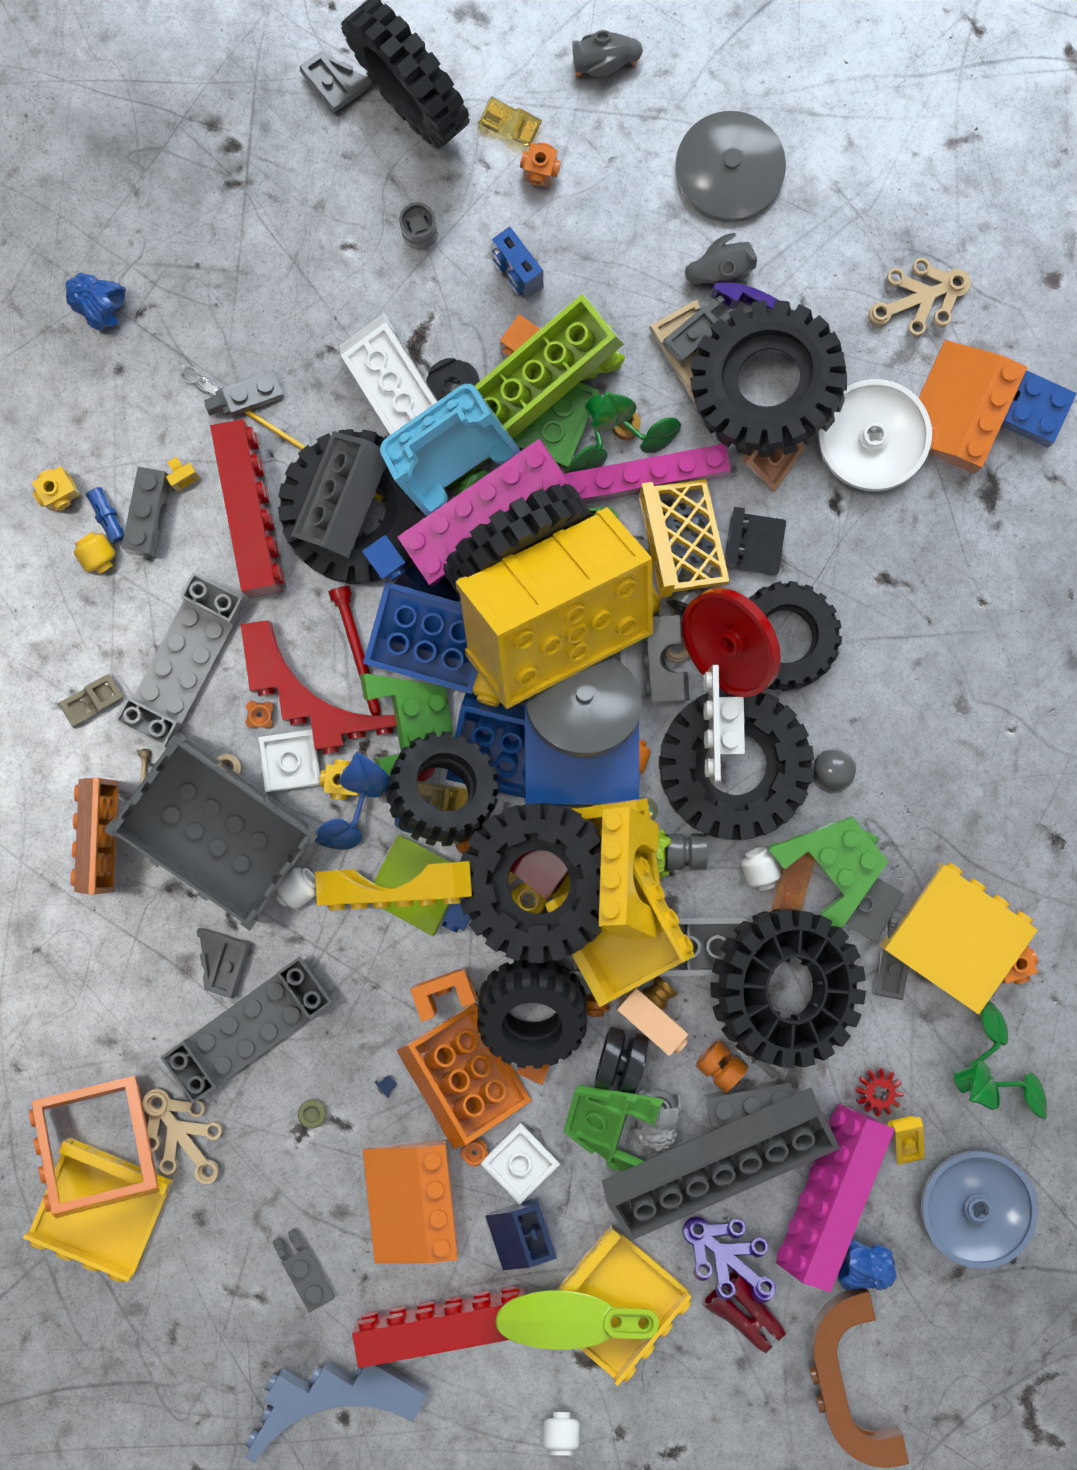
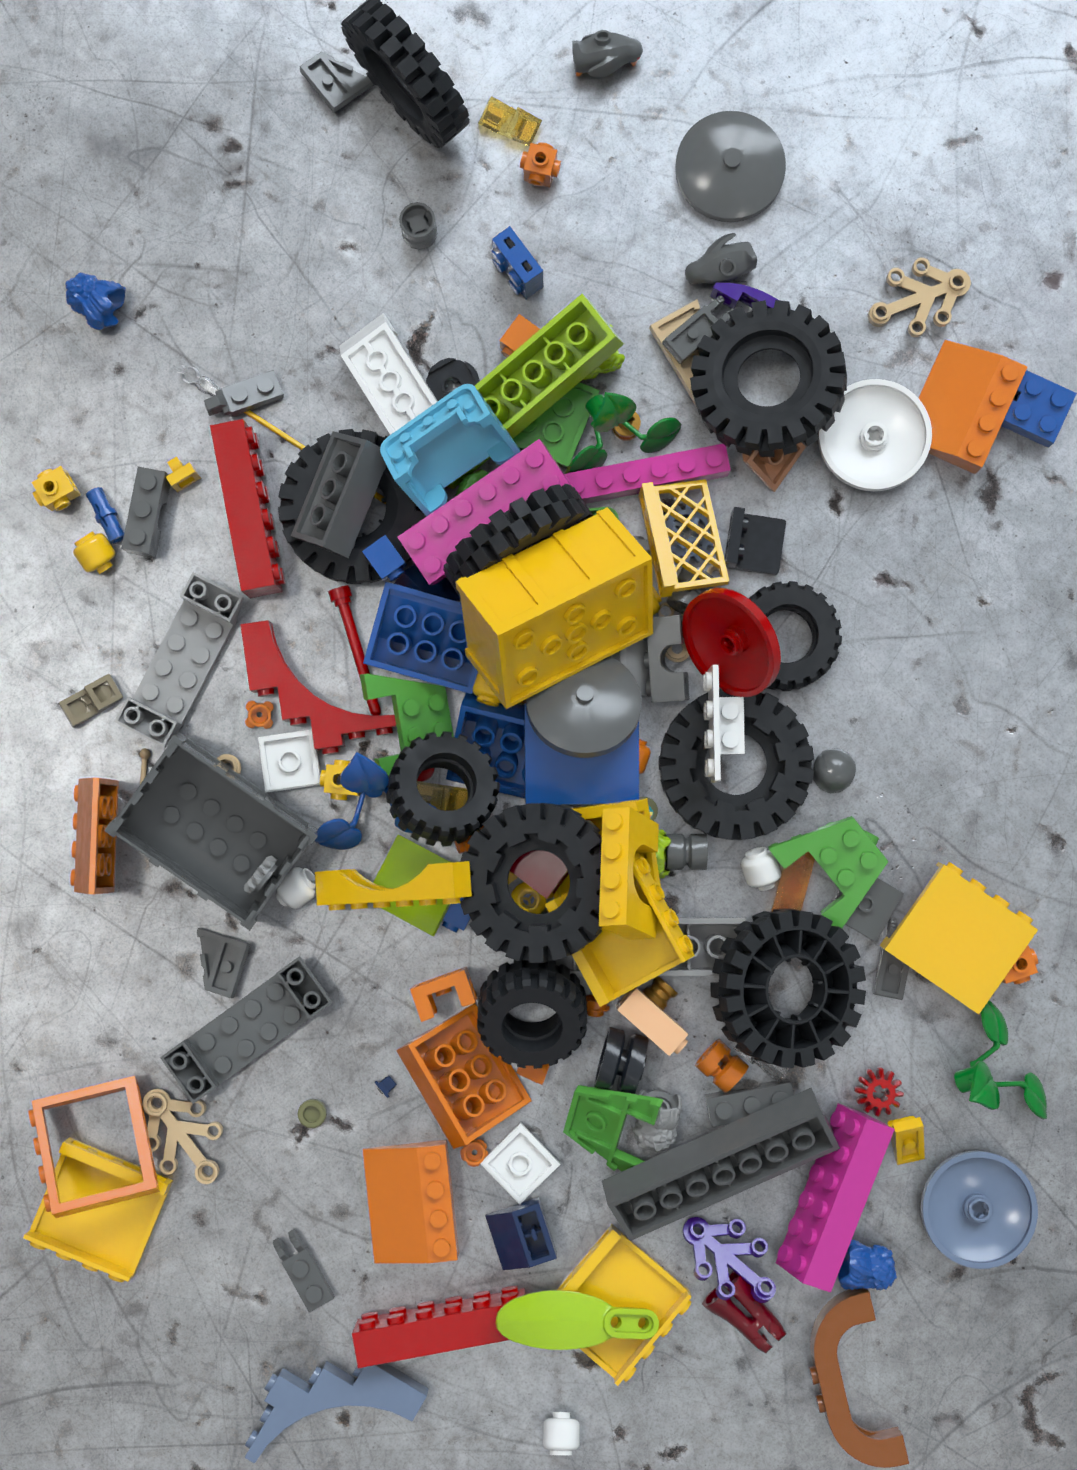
(261, 875): none -> light grey gear

